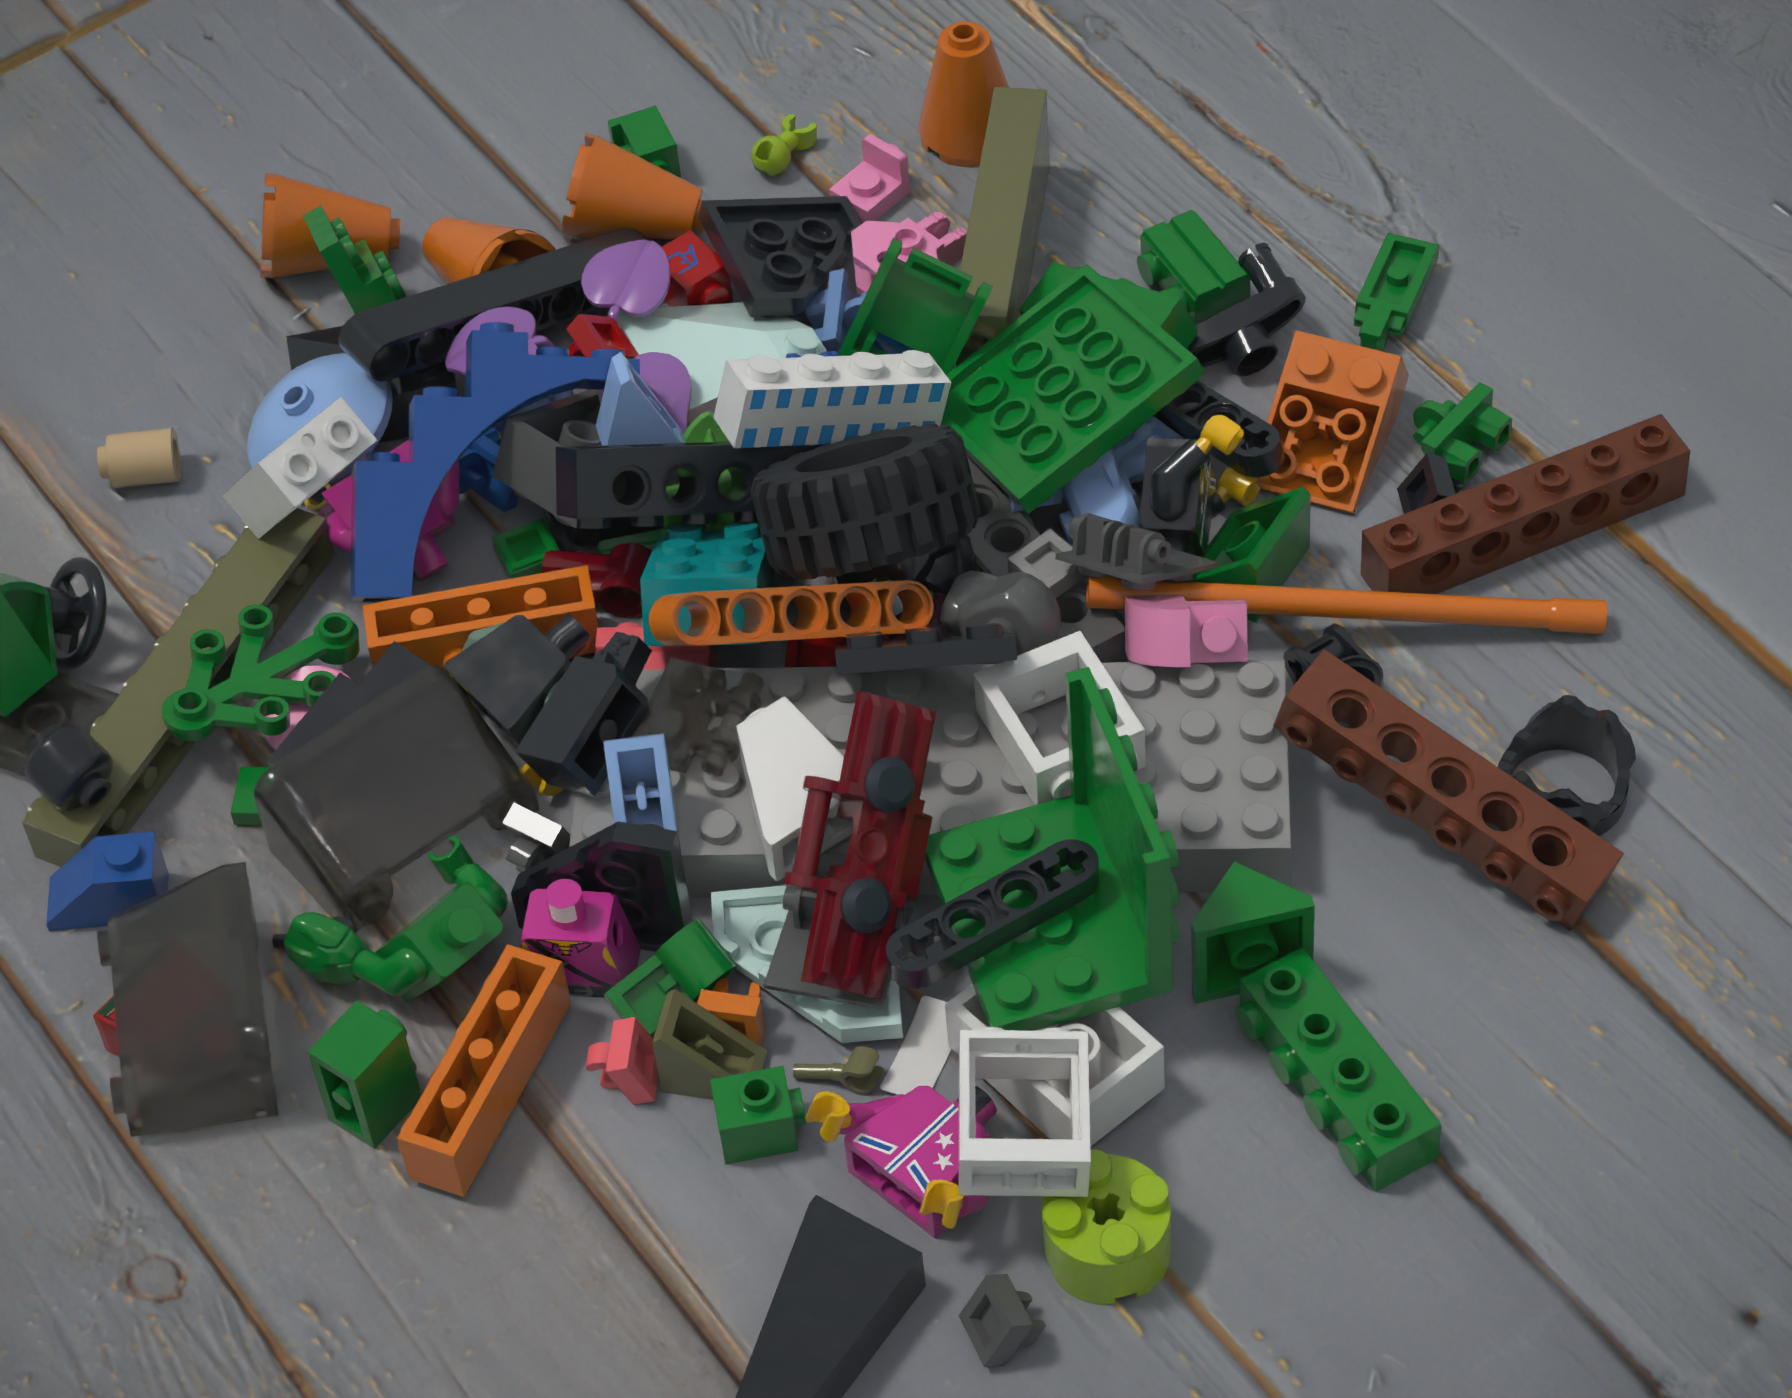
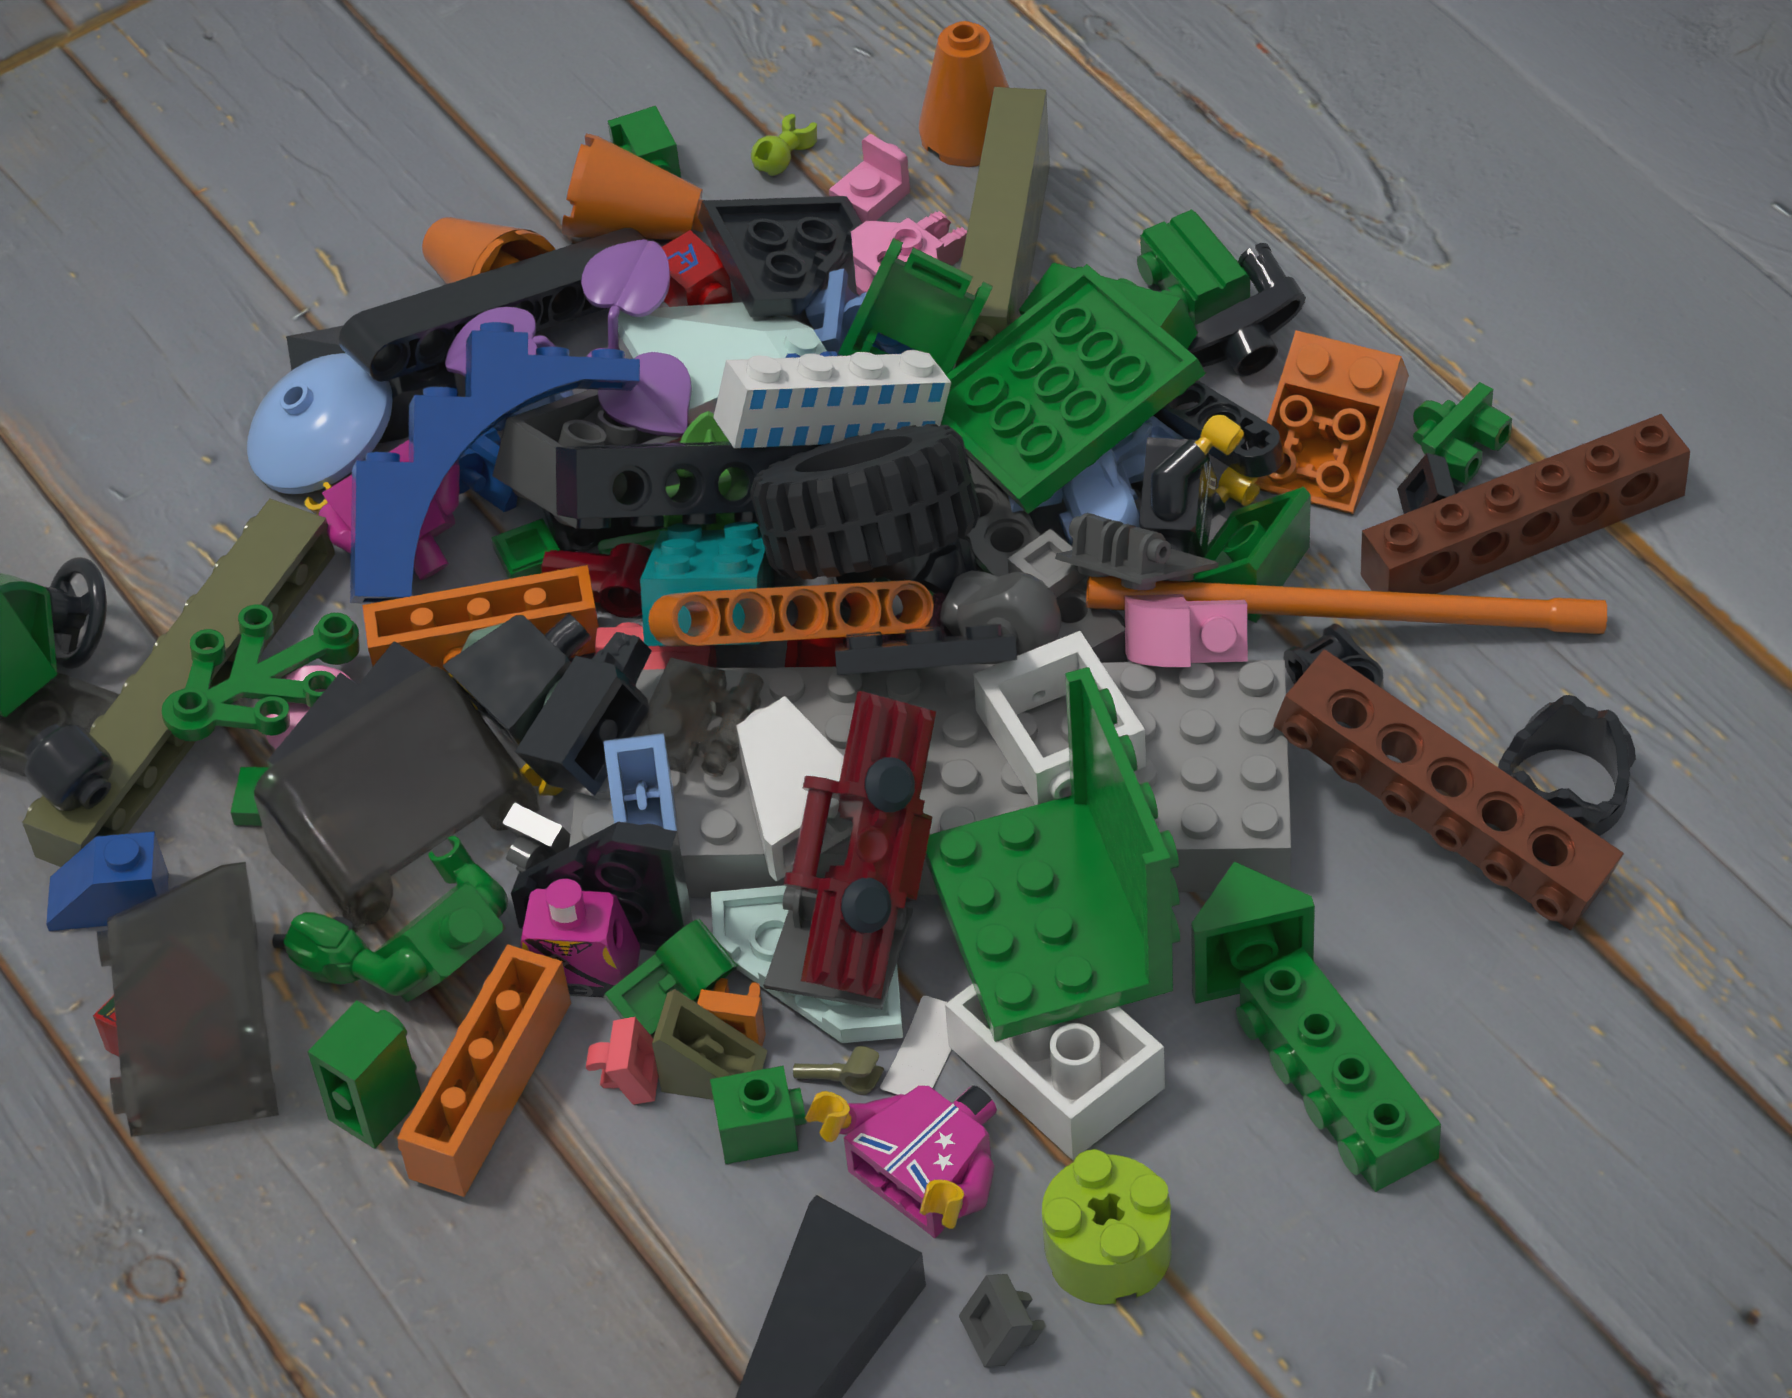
(140, 458): tan brick -> none
(289, 240): orange cone -> none
(299, 467): white window -> none
(363, 277): green plate -> none
(595, 333): red tile -> none
(632, 411): light blue slope -> none
(999, 920): black beam -> none
(1024, 1165): white window -> none
(1393, 288): green hinge -> none

